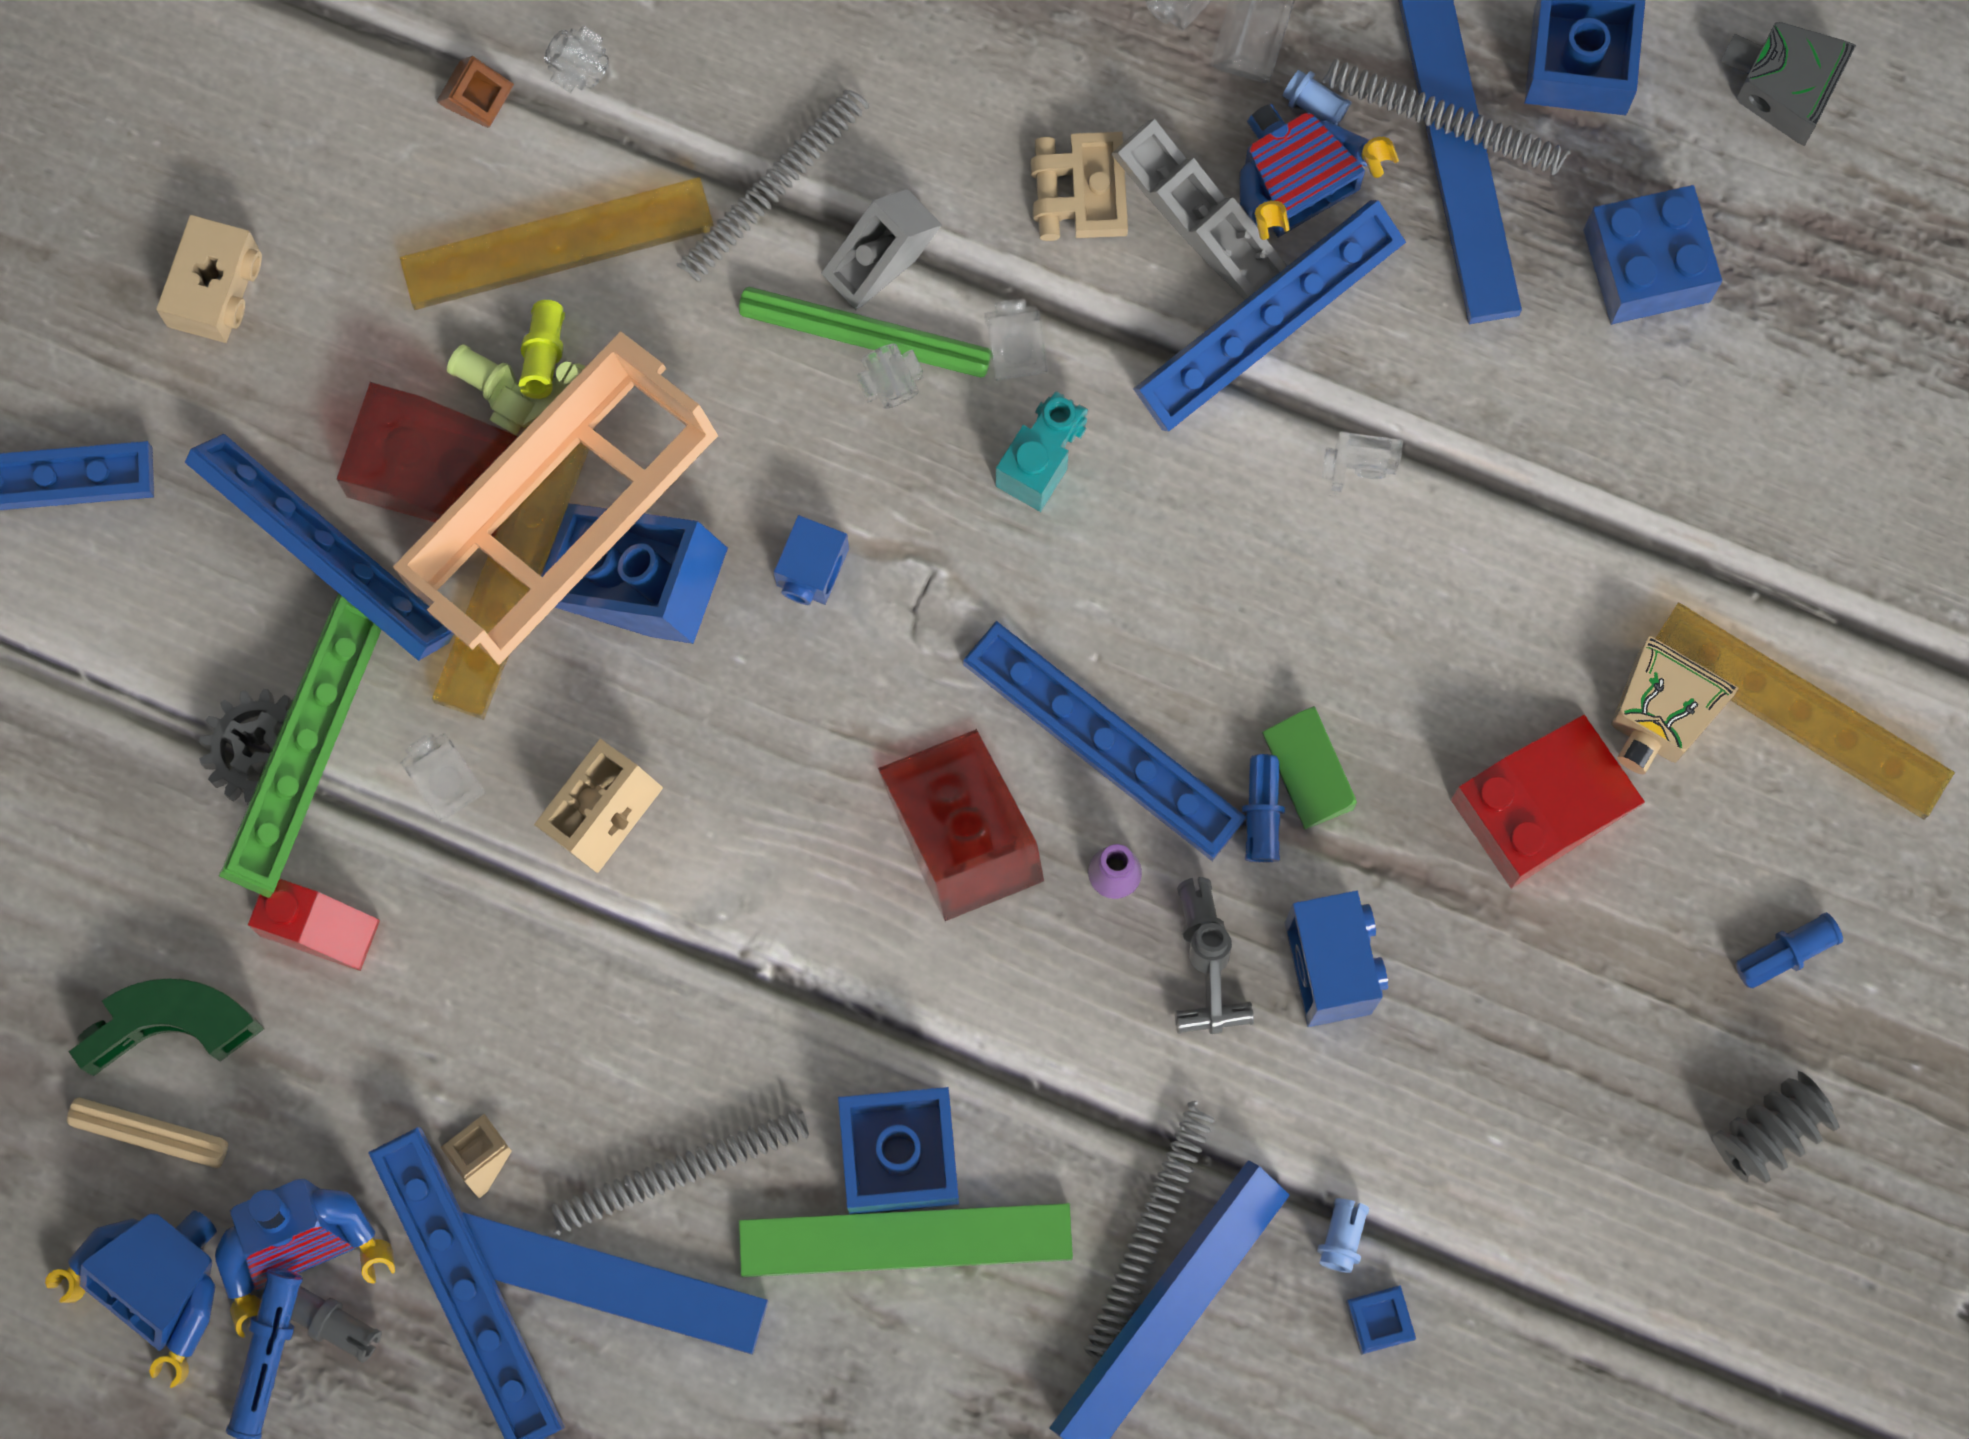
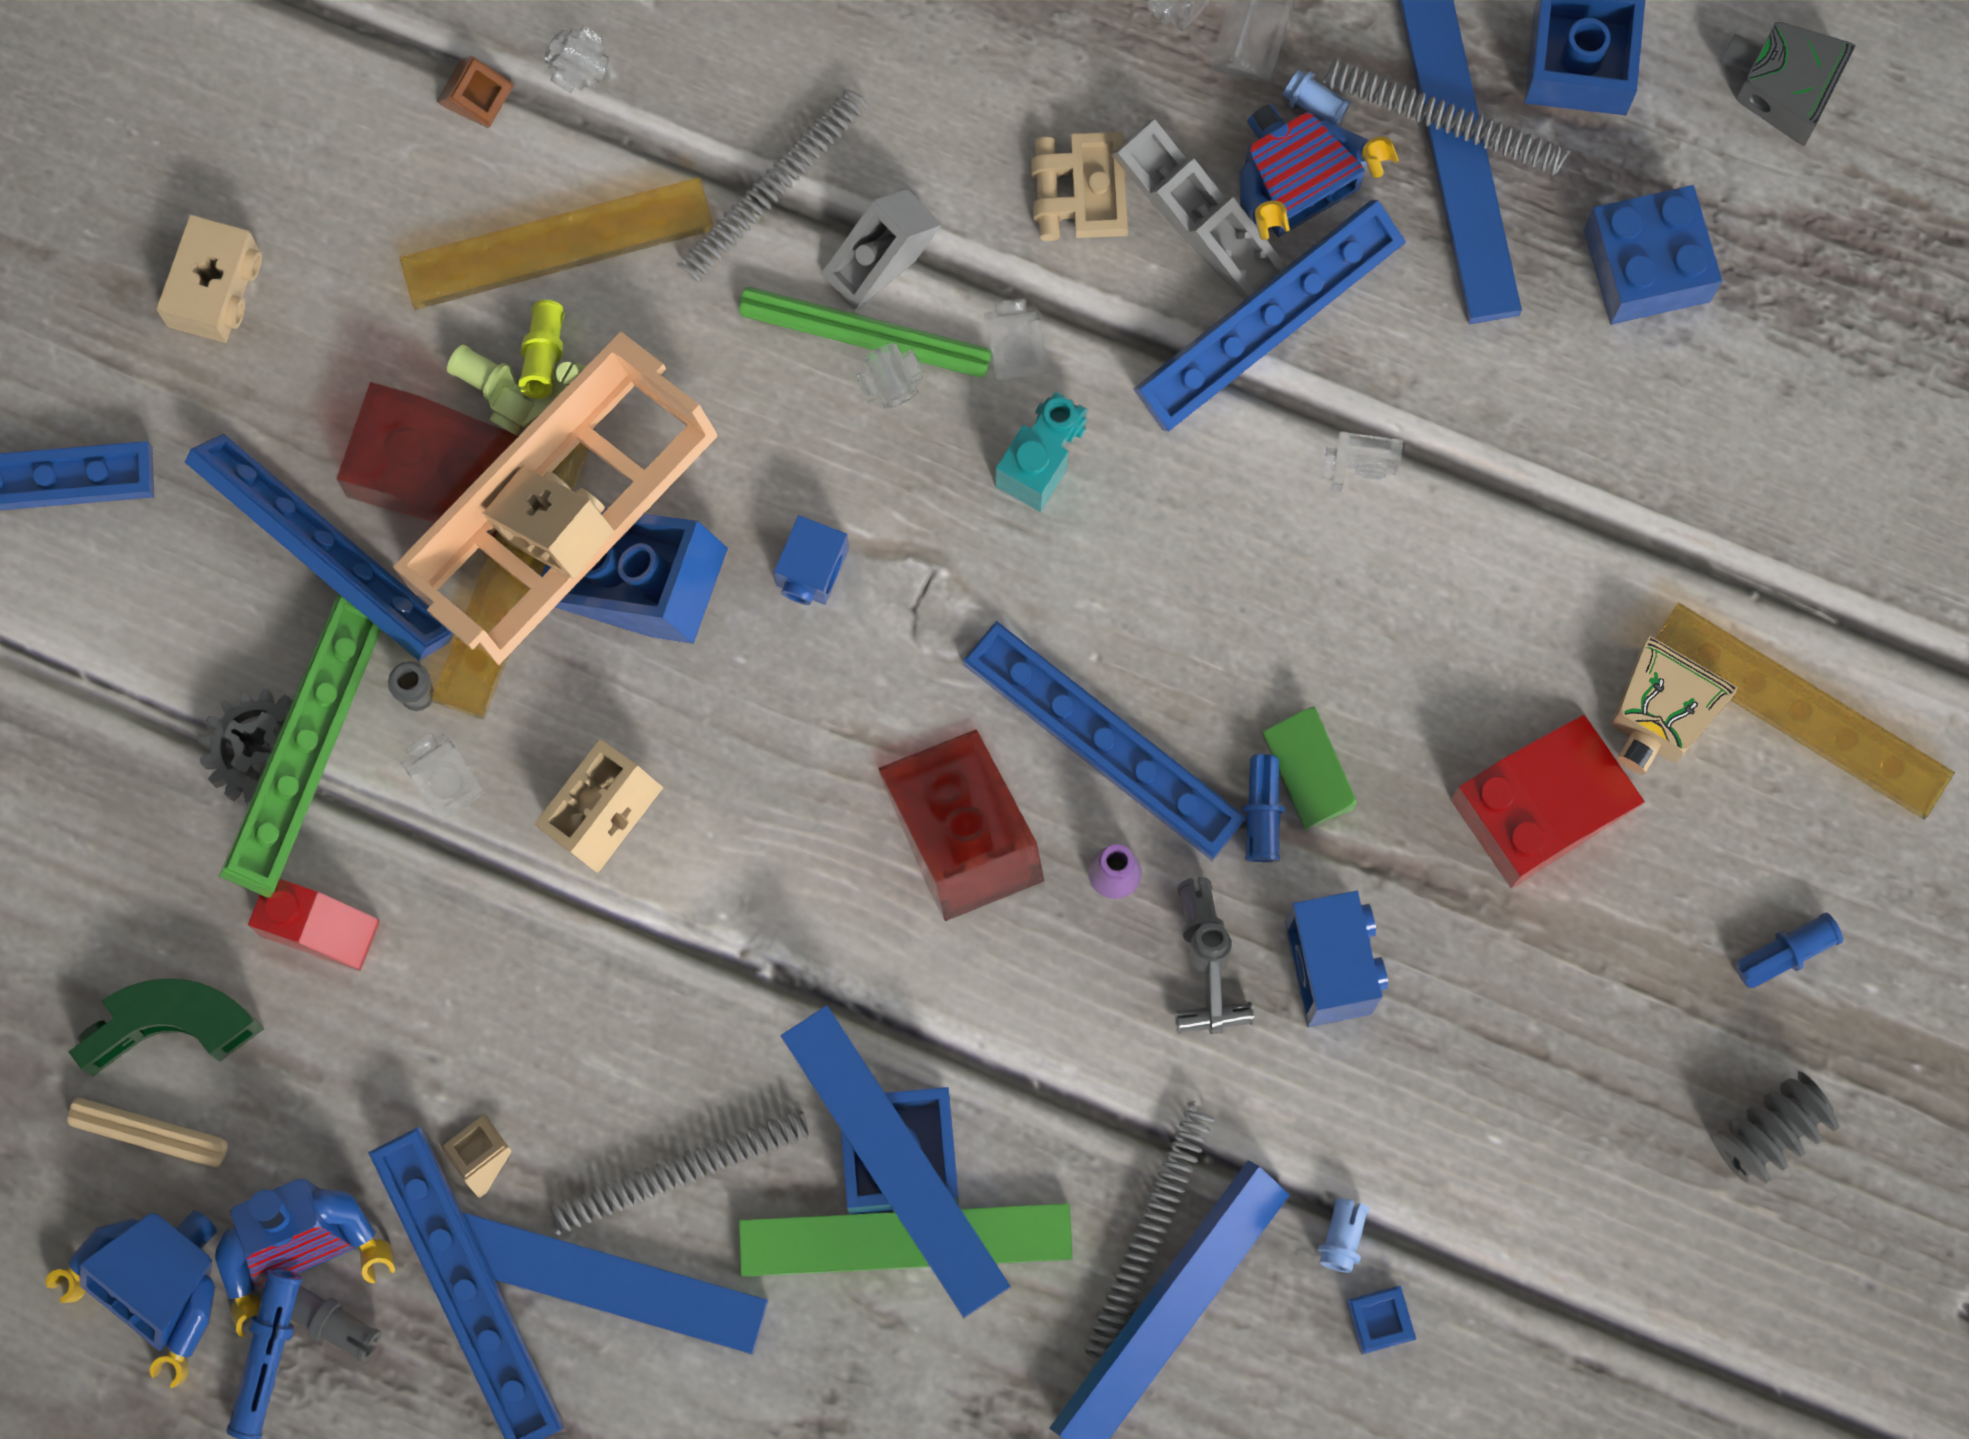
(404, 677): none -> dark grey pin
(550, 520): none -> tan brick
(895, 1162): none -> blue tile

